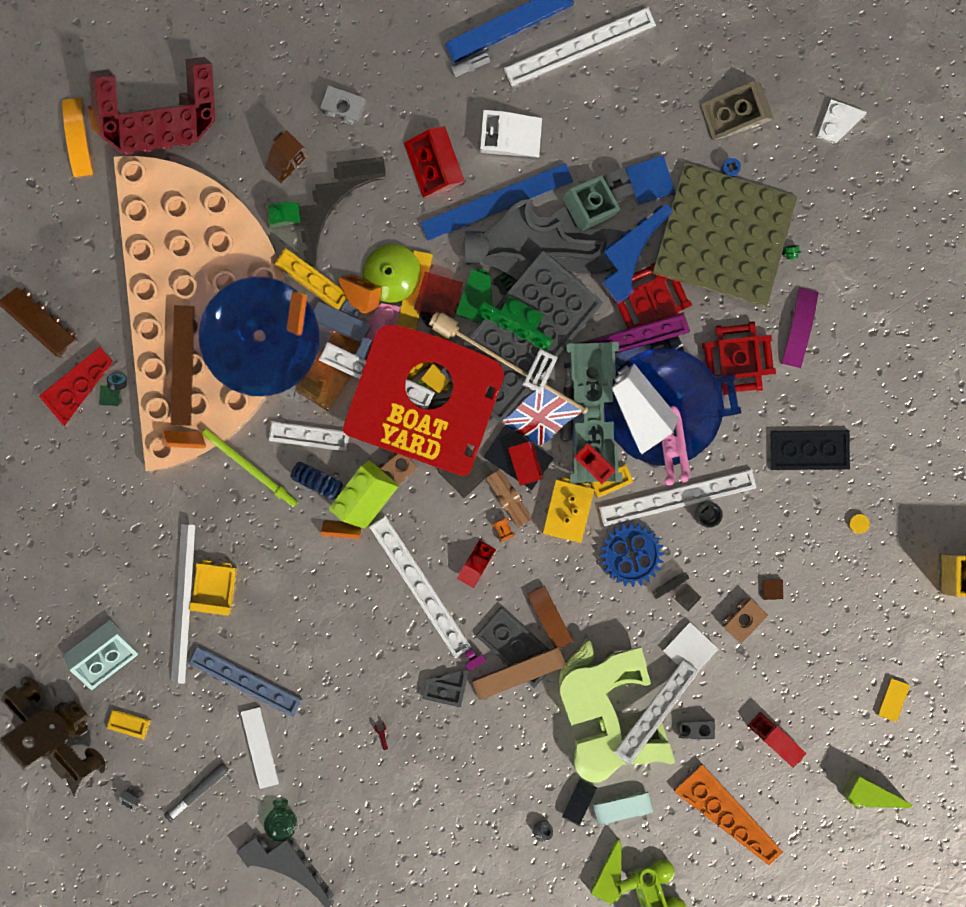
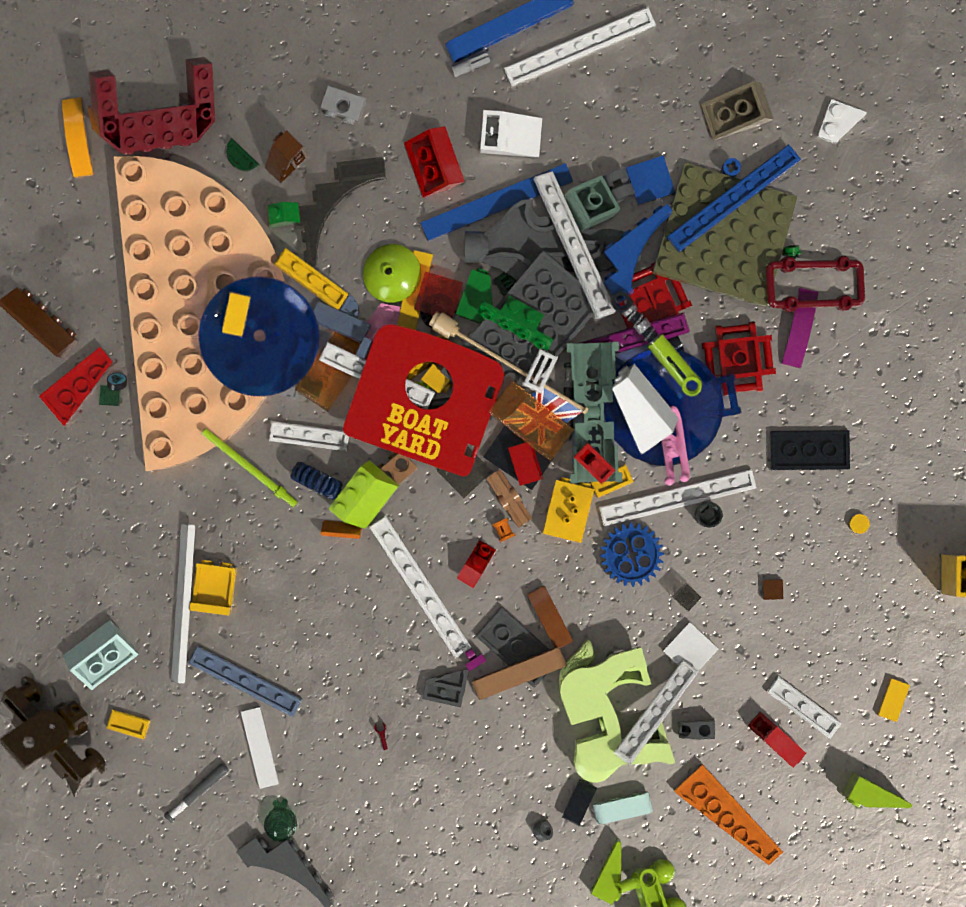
(129, 801): dark grey tile -> none
(182, 365): reddish brown tile -> none
(183, 439): orange slope -> none
(236, 314): none -> yellow tile
(239, 157): none -> dark green tile
(297, 312): orange slope -> none
(361, 293): orange slope -> none
(531, 421): none -> clear orange tile
(574, 244): none -> white tile
(658, 344): none -> piece
(669, 585): clear smoke tile -> none
(733, 198): none -> blue tile
(756, 617): medium nougat brick -> none
(803, 707): none -> white tile
(840, 264): none -> dark red bar

